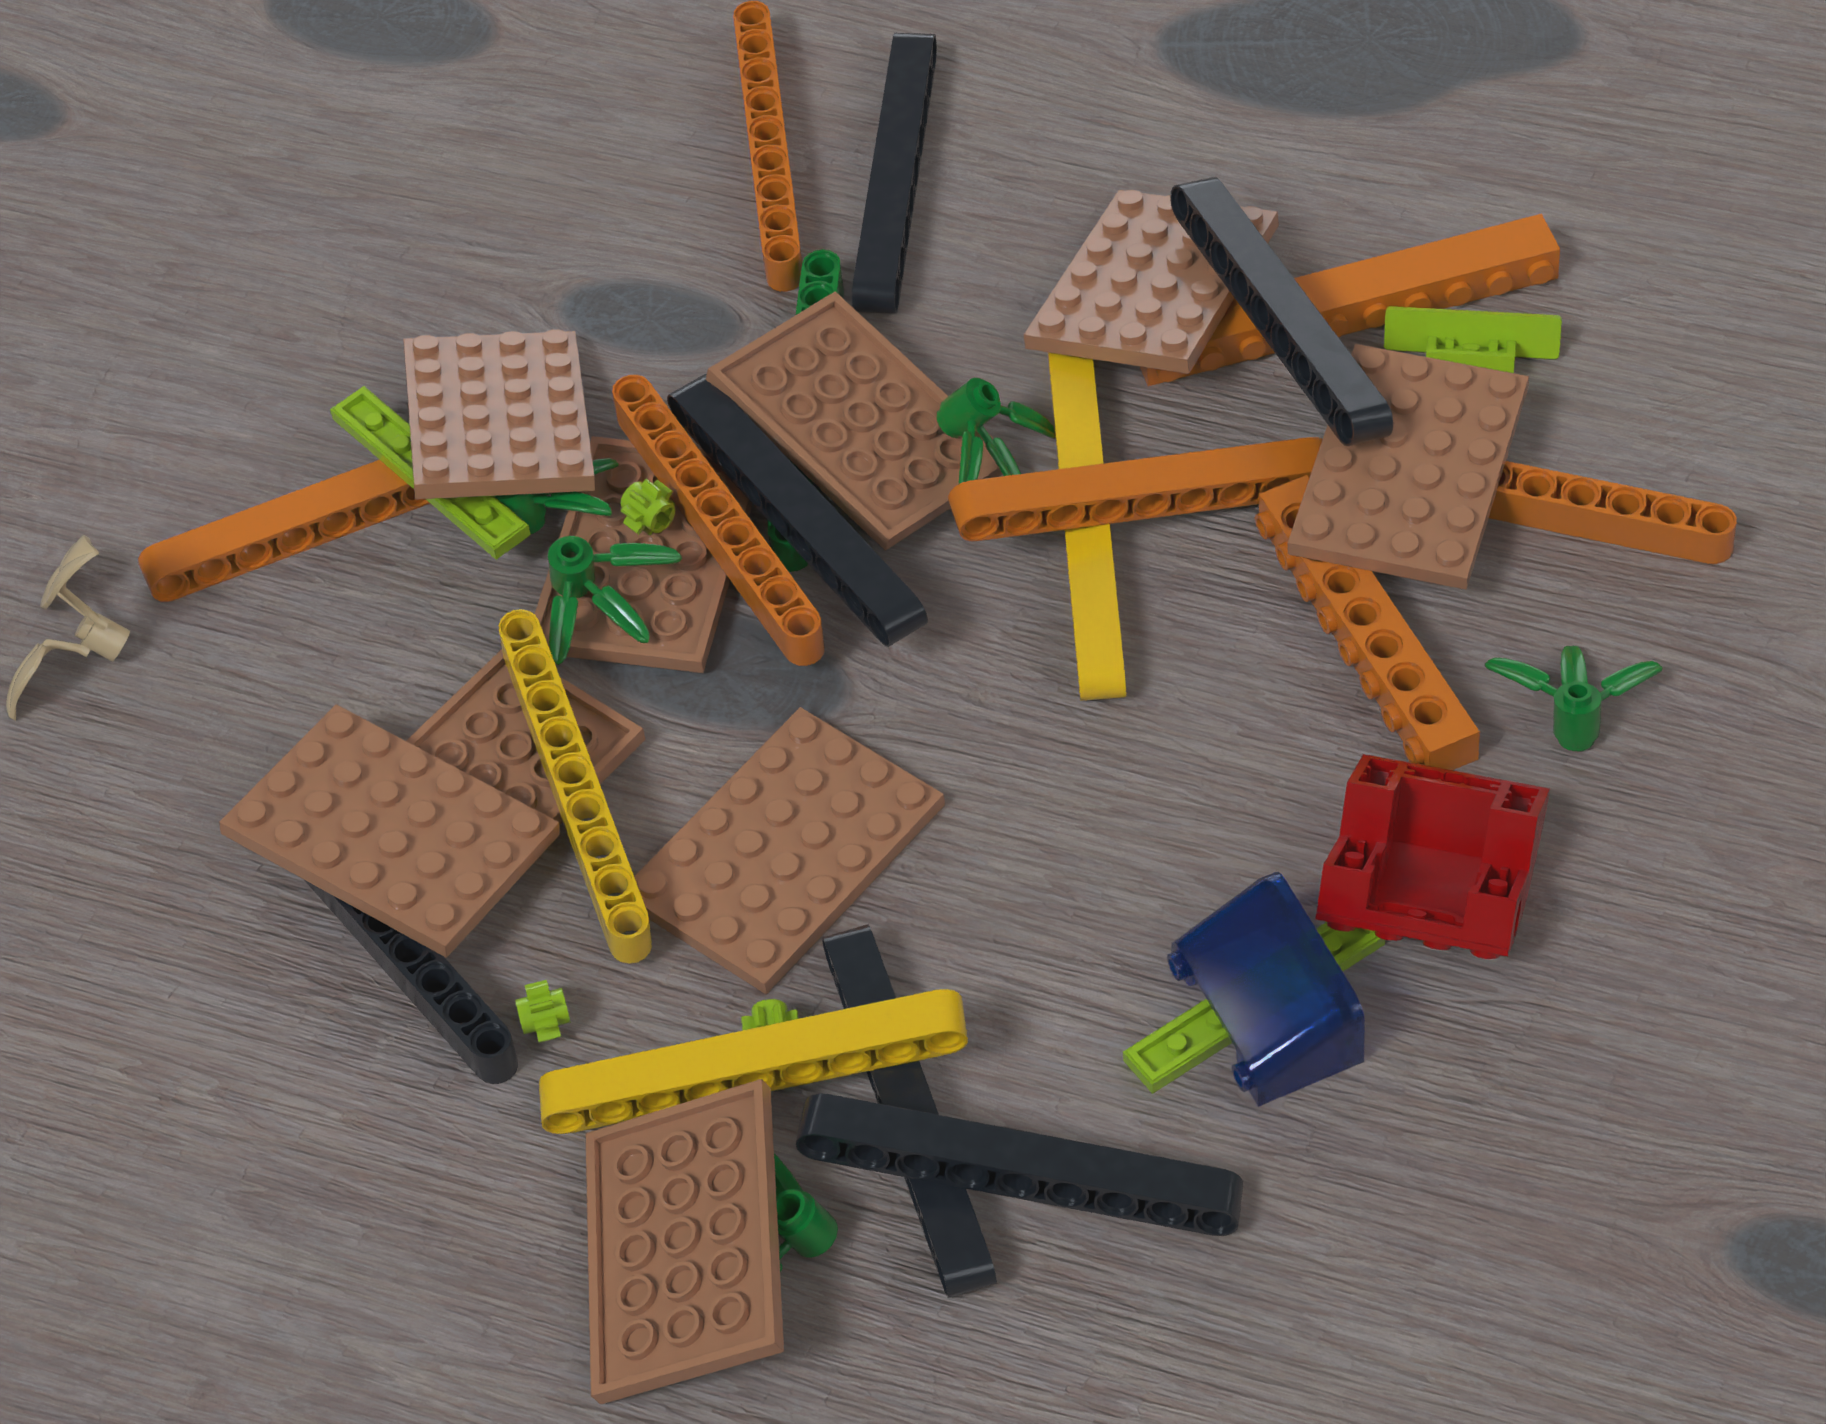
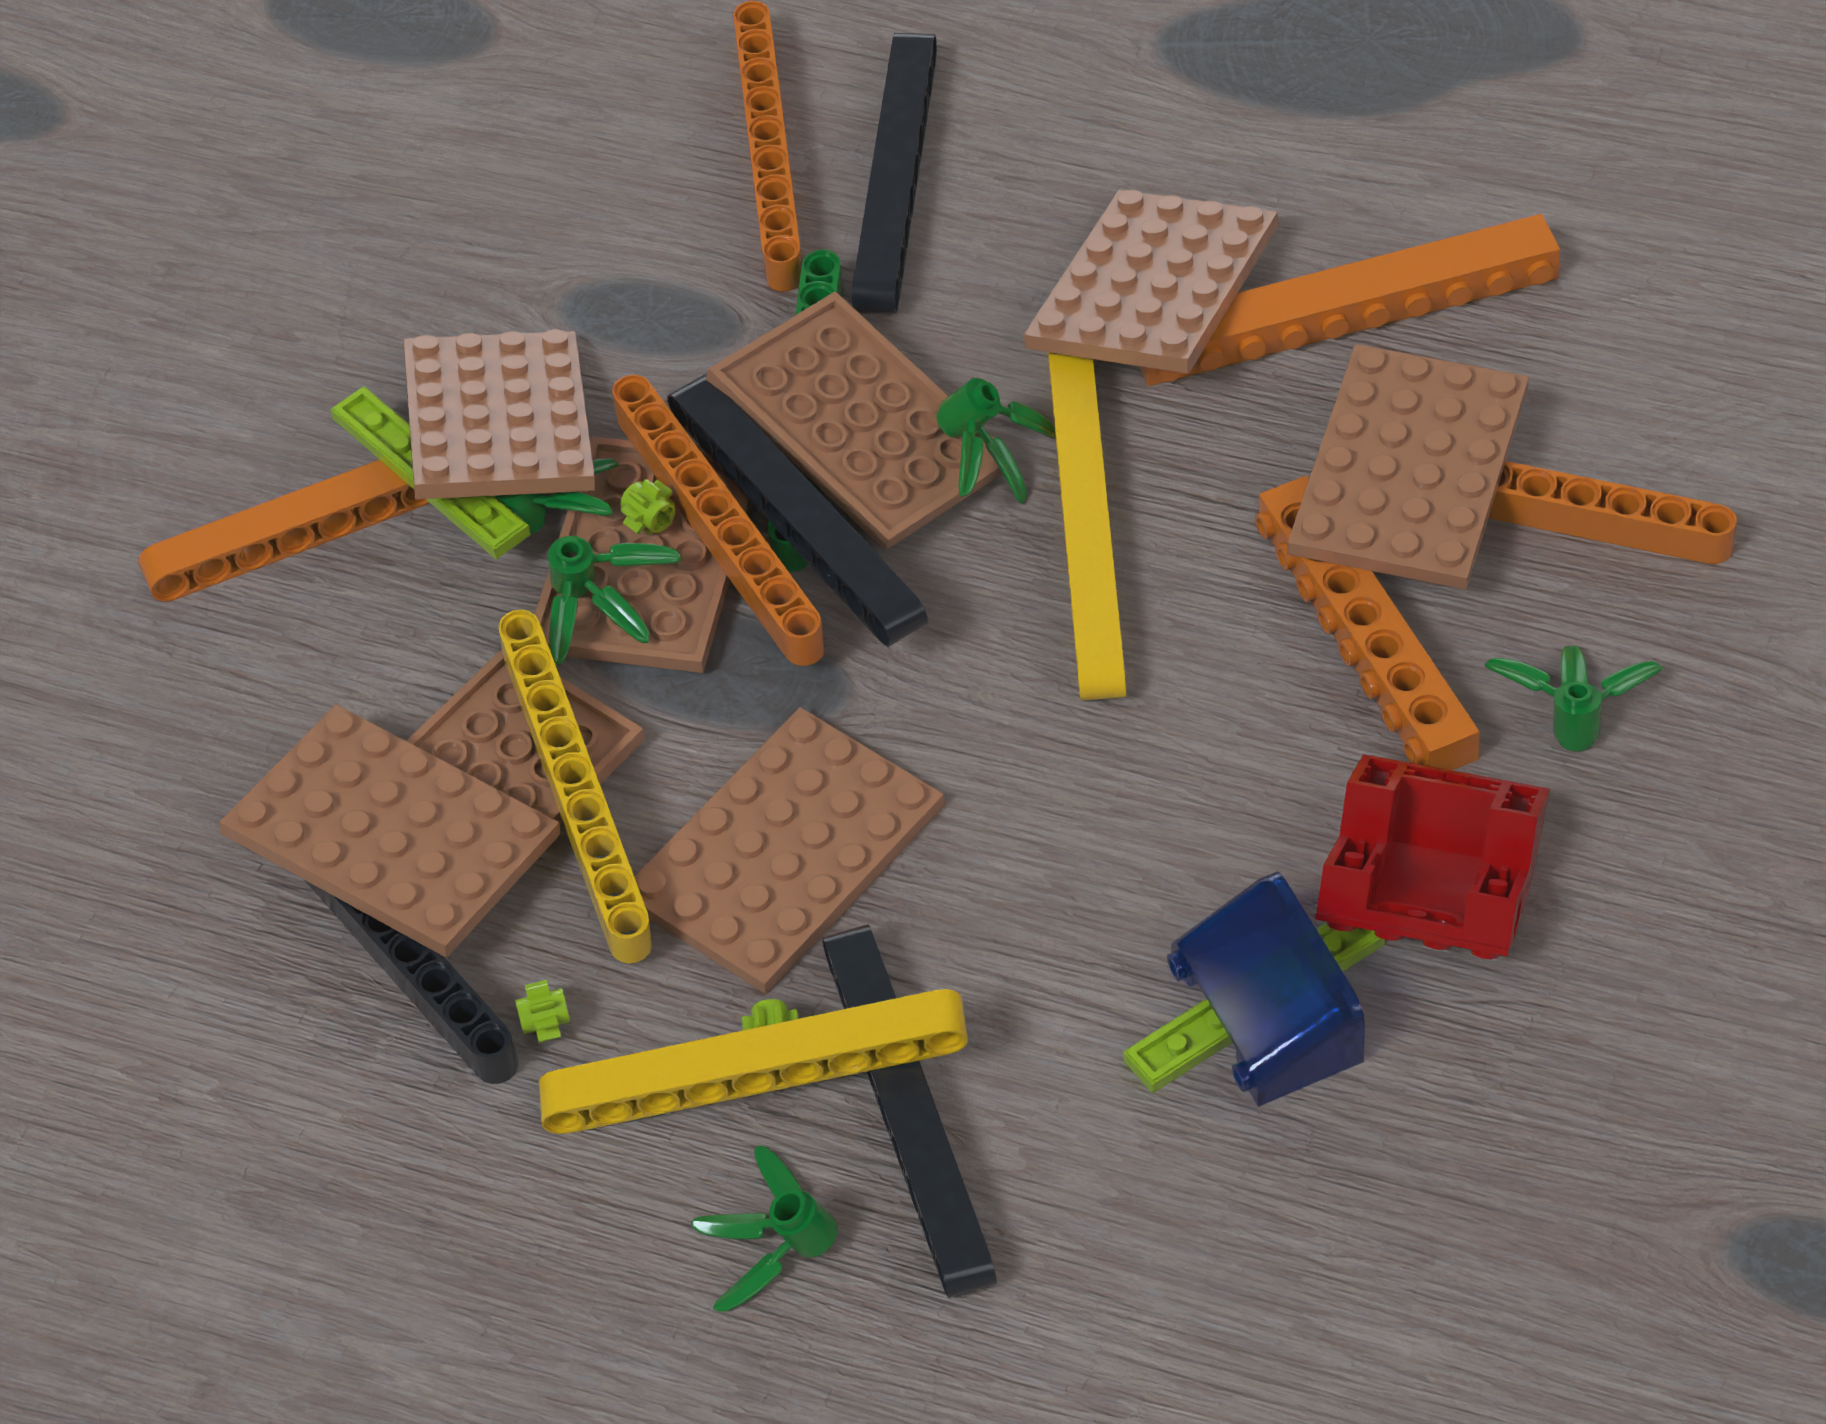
(95, 630): tan plant -> none
(683, 1243): nougat plate -> none
(1020, 1164): black beam -> none
(1127, 489): orange beam -> none
(1282, 312): black beam -> none
(1473, 336): lime bracket -> none

